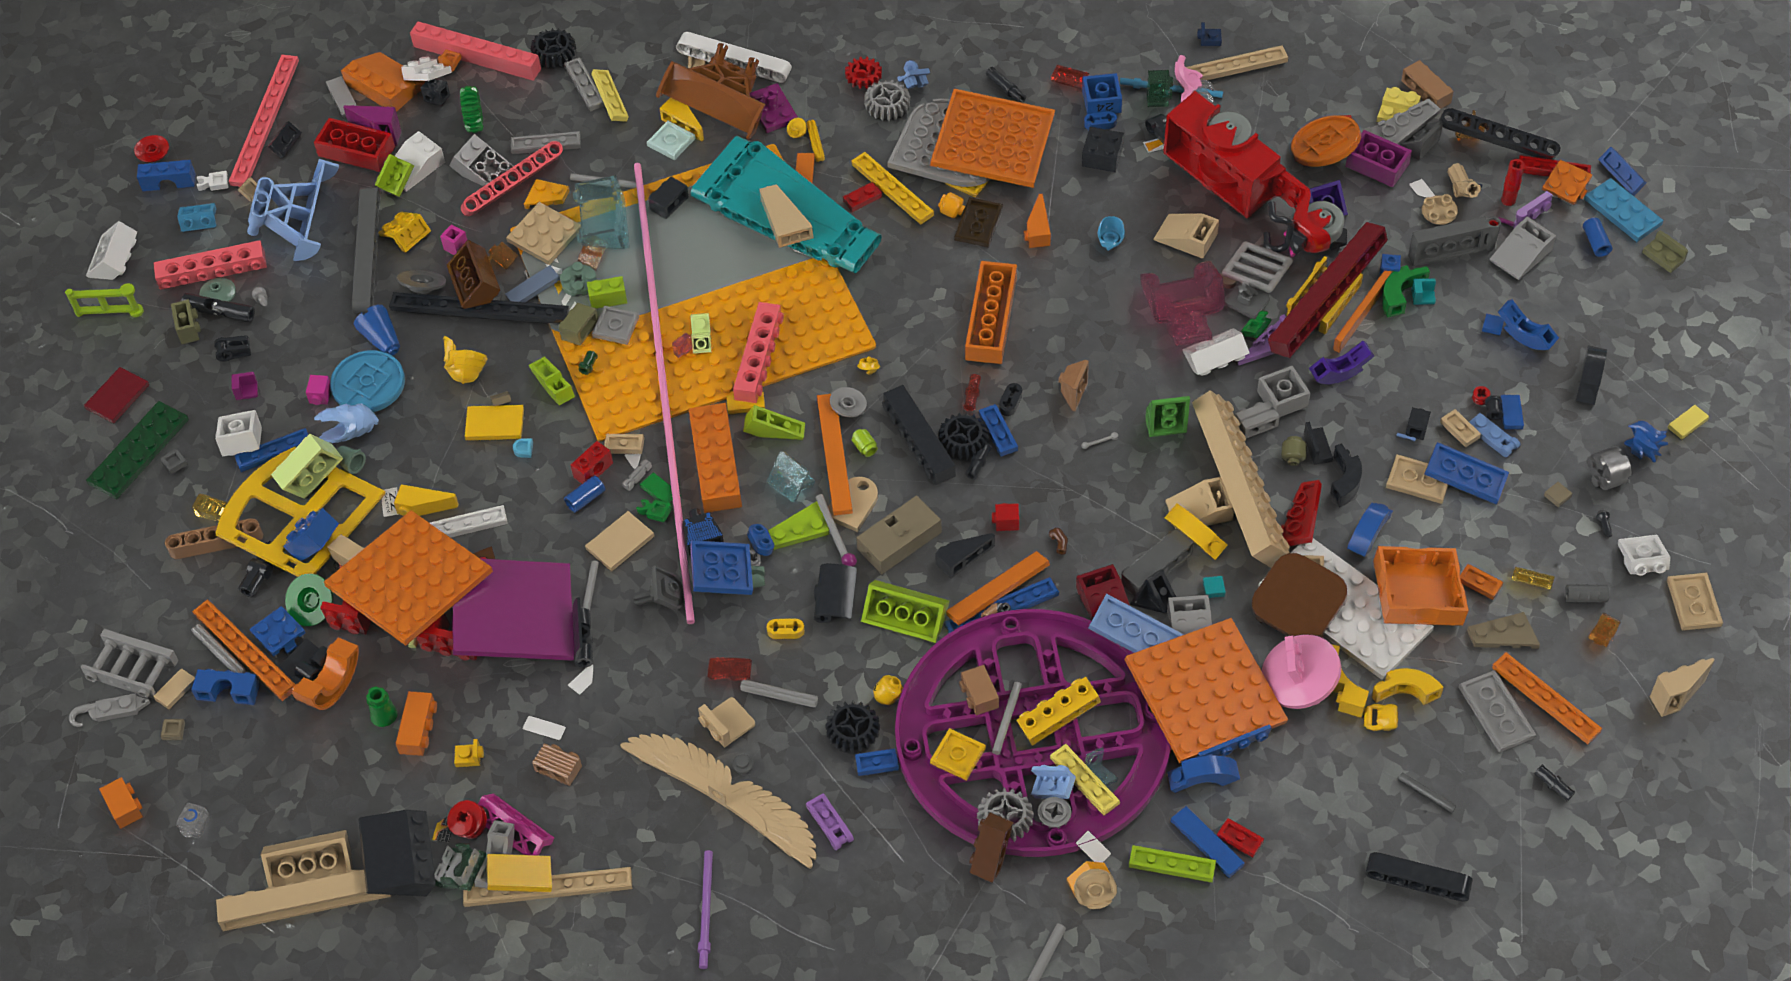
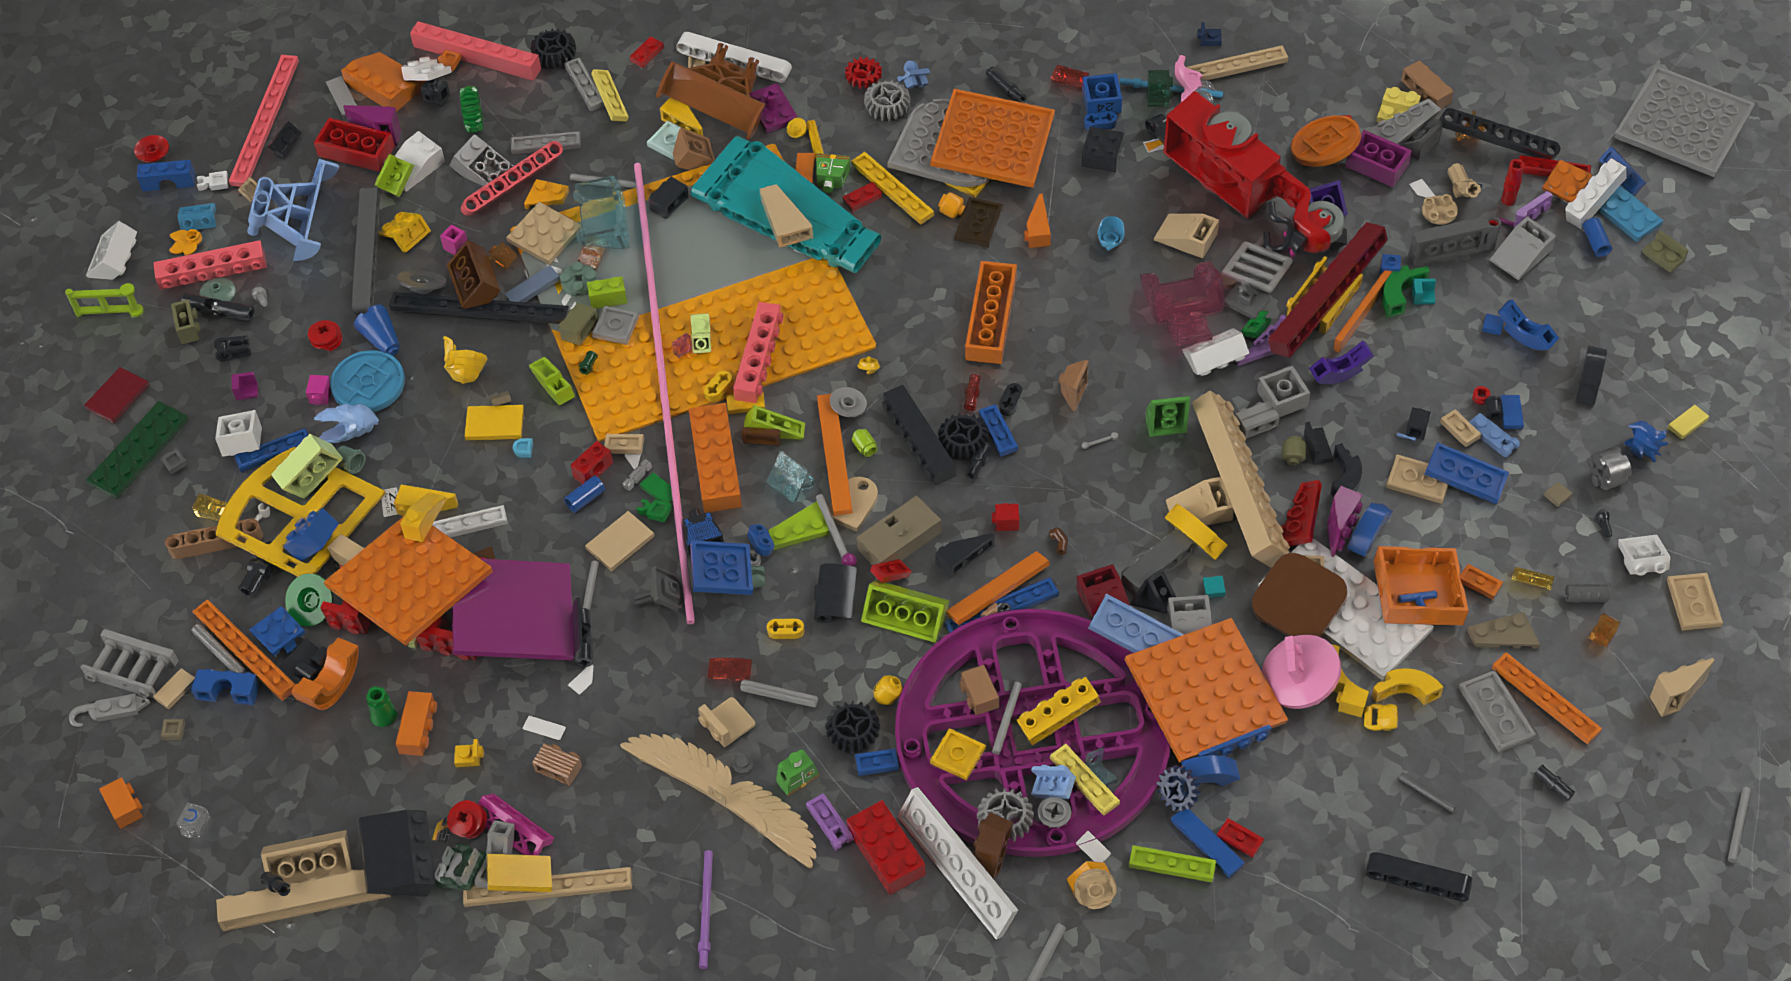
(185, 241): none -> light orange plate
(263, 513): none -> white hand
(275, 883): none -> black pin
(325, 335): none -> red piece
(422, 516): none -> yellow slope
(646, 52): none -> red plate
(692, 150): none -> medium nougat slope
(720, 387): none -> yellow beam
(761, 436): none -> reddish brown tile
(796, 772): none -> bright green torso
(832, 171): none -> bright green torso
(886, 847): none -> red brick
(890, 571): none -> red plate
(957, 863): none -> white plate
(1178, 788): none -> dark blue gear
(1343, 517): none -> magenta slope
(1417, 597): none -> blue piece
(1596, 193): none -> white brick
(1684, 121): none -> light grey plate
(1739, 823): none -> light grey bar

